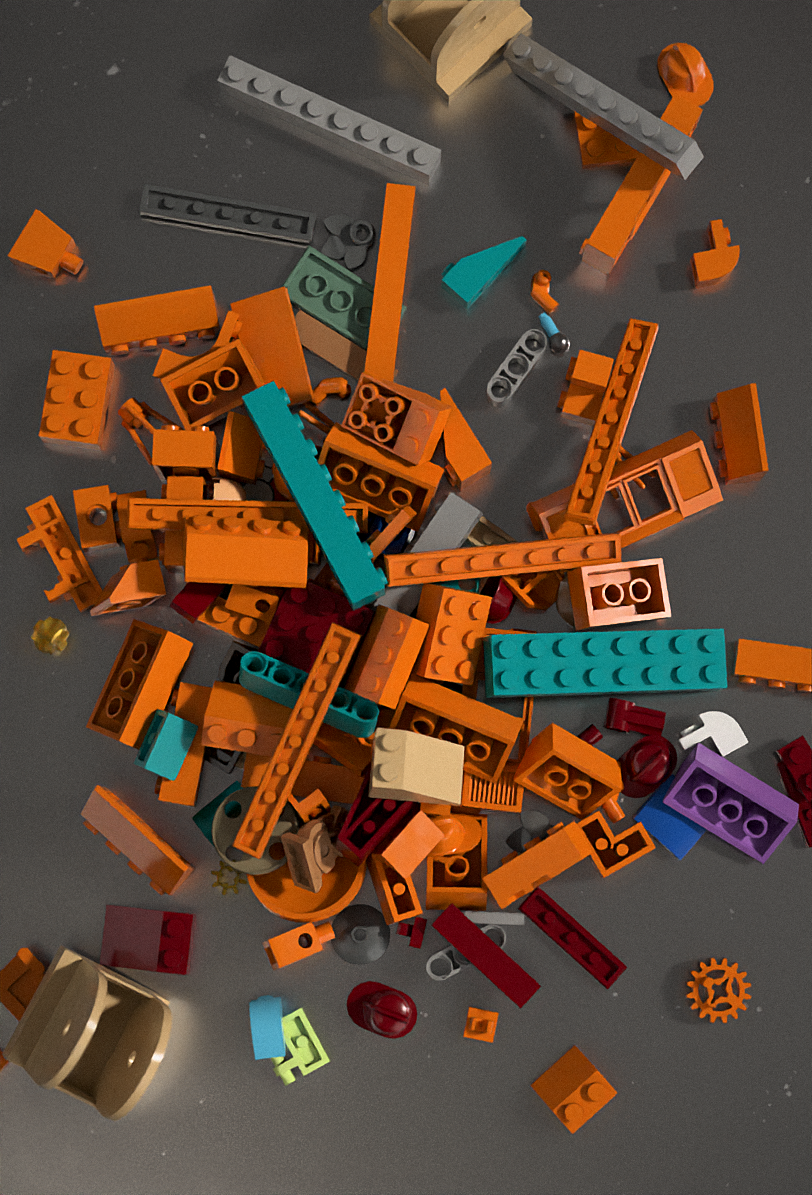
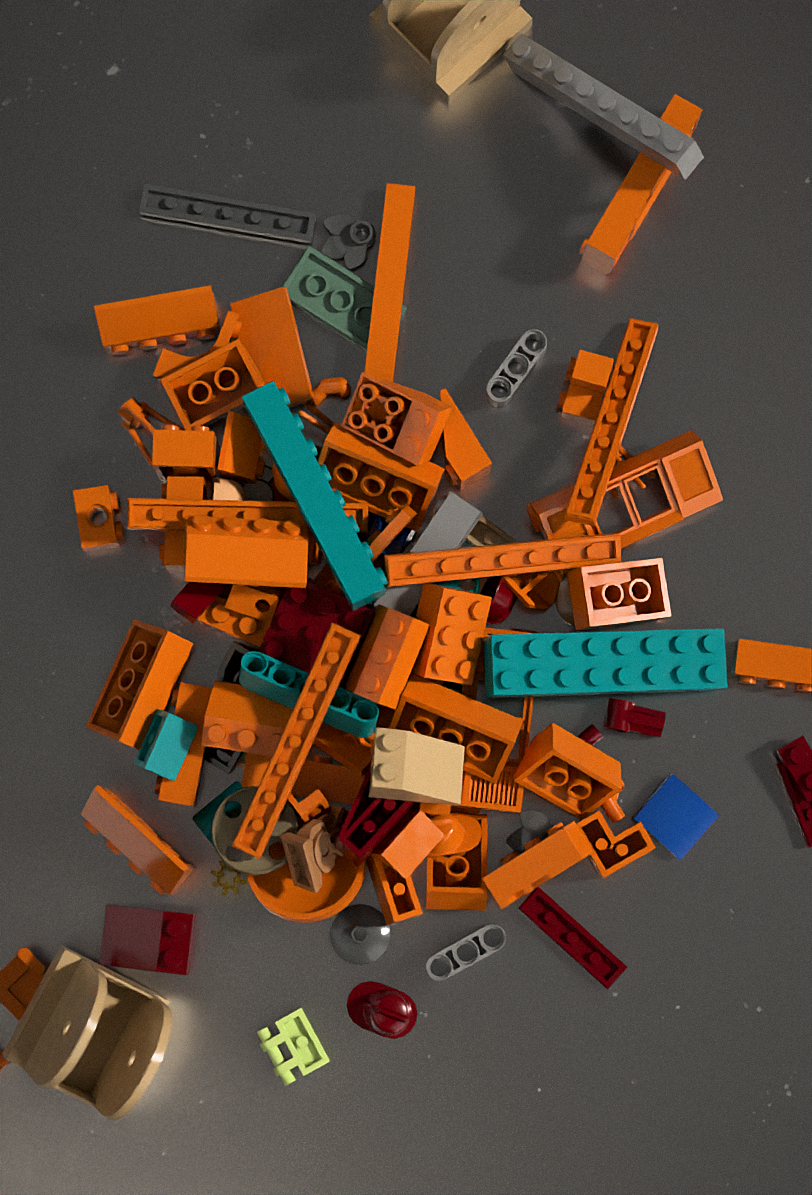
(44, 248): orange torso -> none
(50, 635): clear yellow gear -> none
(54, 534): orange hinge -> none
(76, 400): orange brick -> none
(131, 587): orange slope -> none
(137, 542): orange brick -> none
(267, 1027): medium azure brick -> none
(285, 947): orange torso -> none
(329, 120): light grey brick -> none
(331, 346): medium nougat tile -> none
(414, 931): dark red tile -> none
(477, 271): teal slope -> none
(480, 1024): orange tile -> none
(486, 955): dark red tile -> none
(495, 917): light grey tile -> none
(540, 291): orange arm -> none
(558, 342): piece -> none
(573, 1089): orange slope -> none
(600, 147): orange plate -> none
(647, 765): dark red piece -> none
(685, 73): orange piece -> none
(709, 1001): orange gear -> none
(718, 263): orange brick -> none
(720, 730): white brick -> none
(731, 803): medium lavender slope -> none
(739, 435): orange slope -> none

